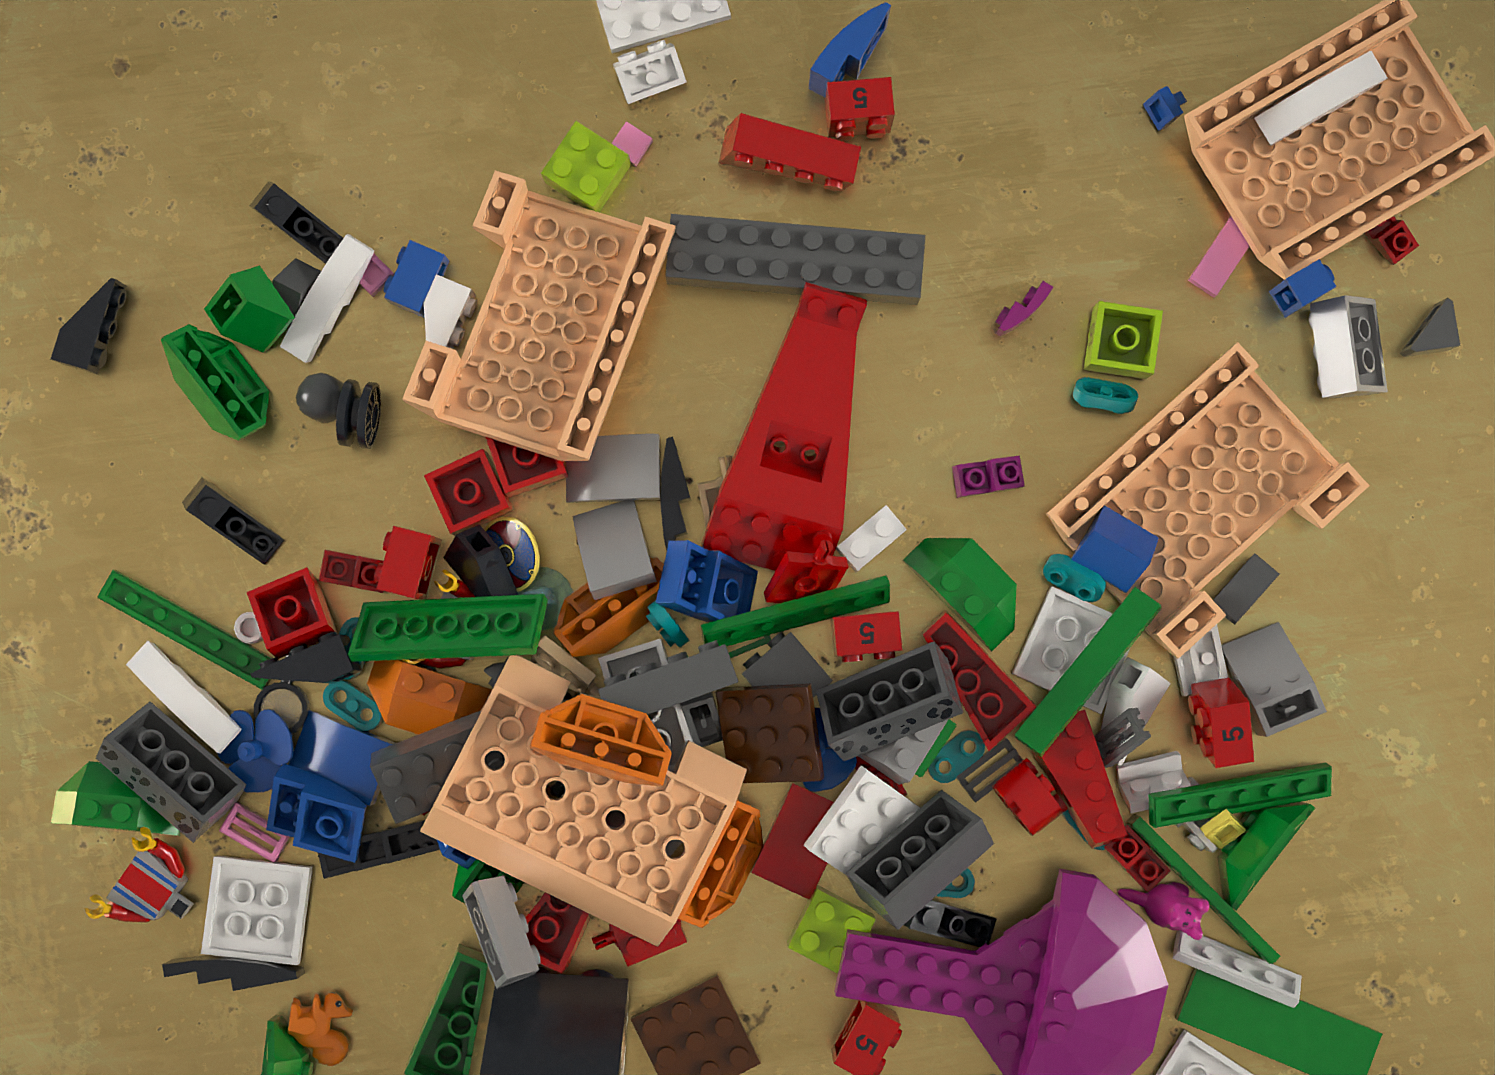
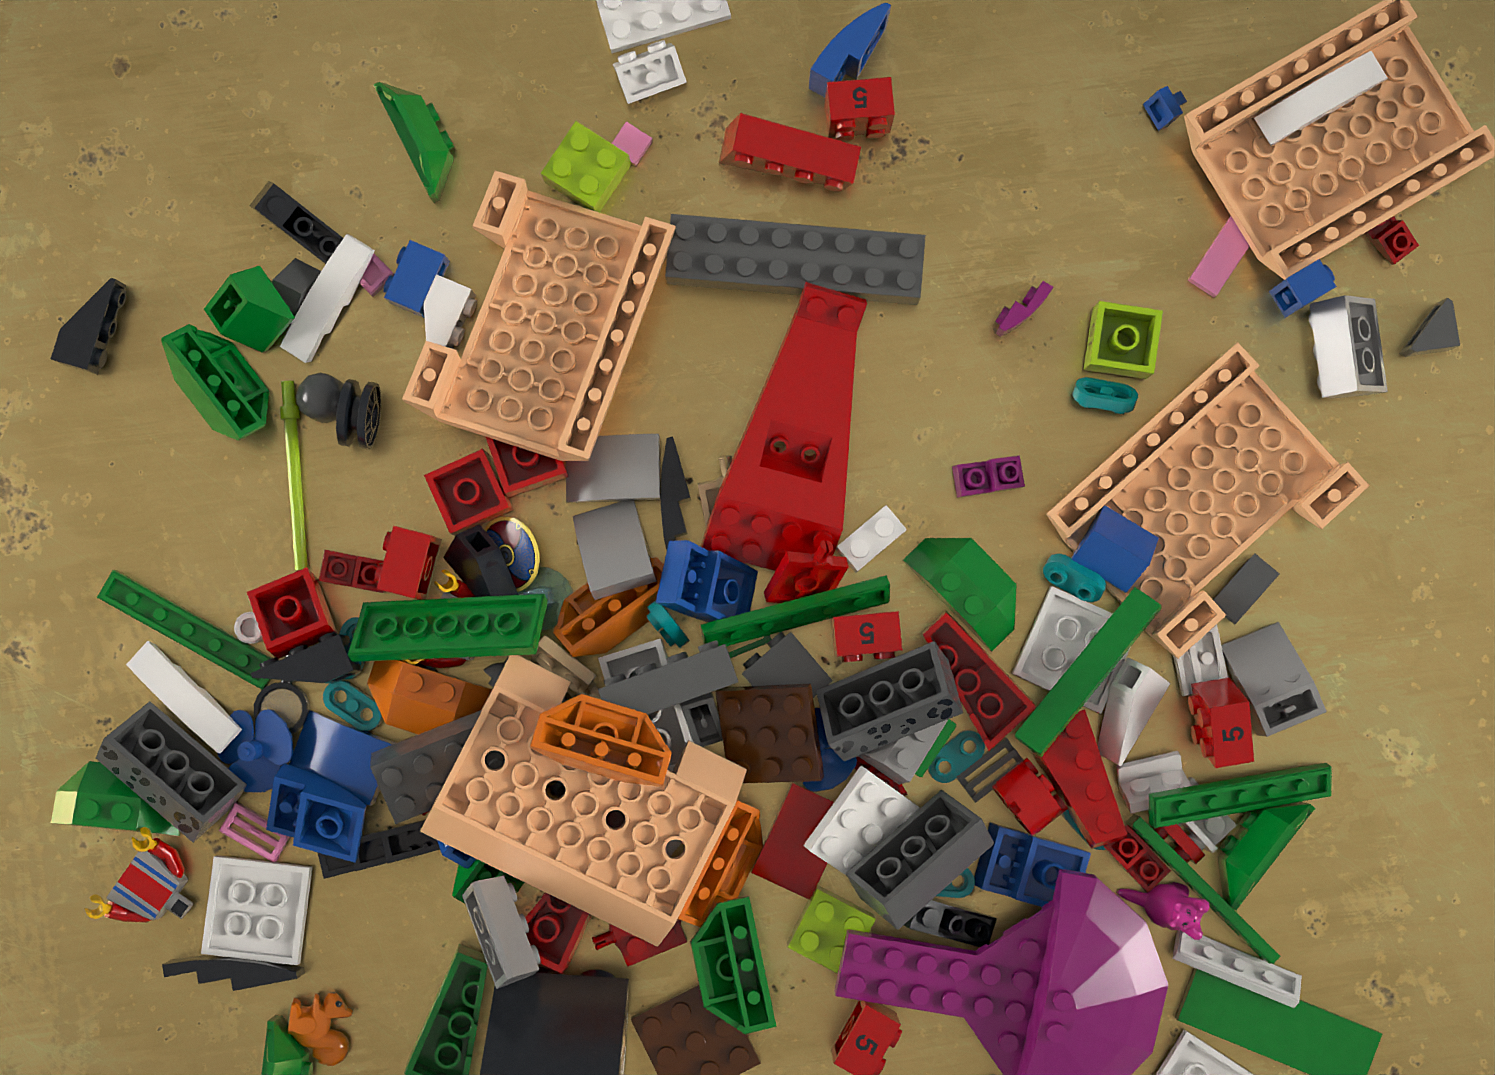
(231, 520): black slope -> none
(290, 413): none -> lime bar
(420, 136): none -> green wedge
(732, 967): none -> green wedge
(1025, 865): none -> blue slope
(1136, 728): dark grey tile -> none
(1184, 844): none -> red plate
(1223, 829): light yellow tile -> none

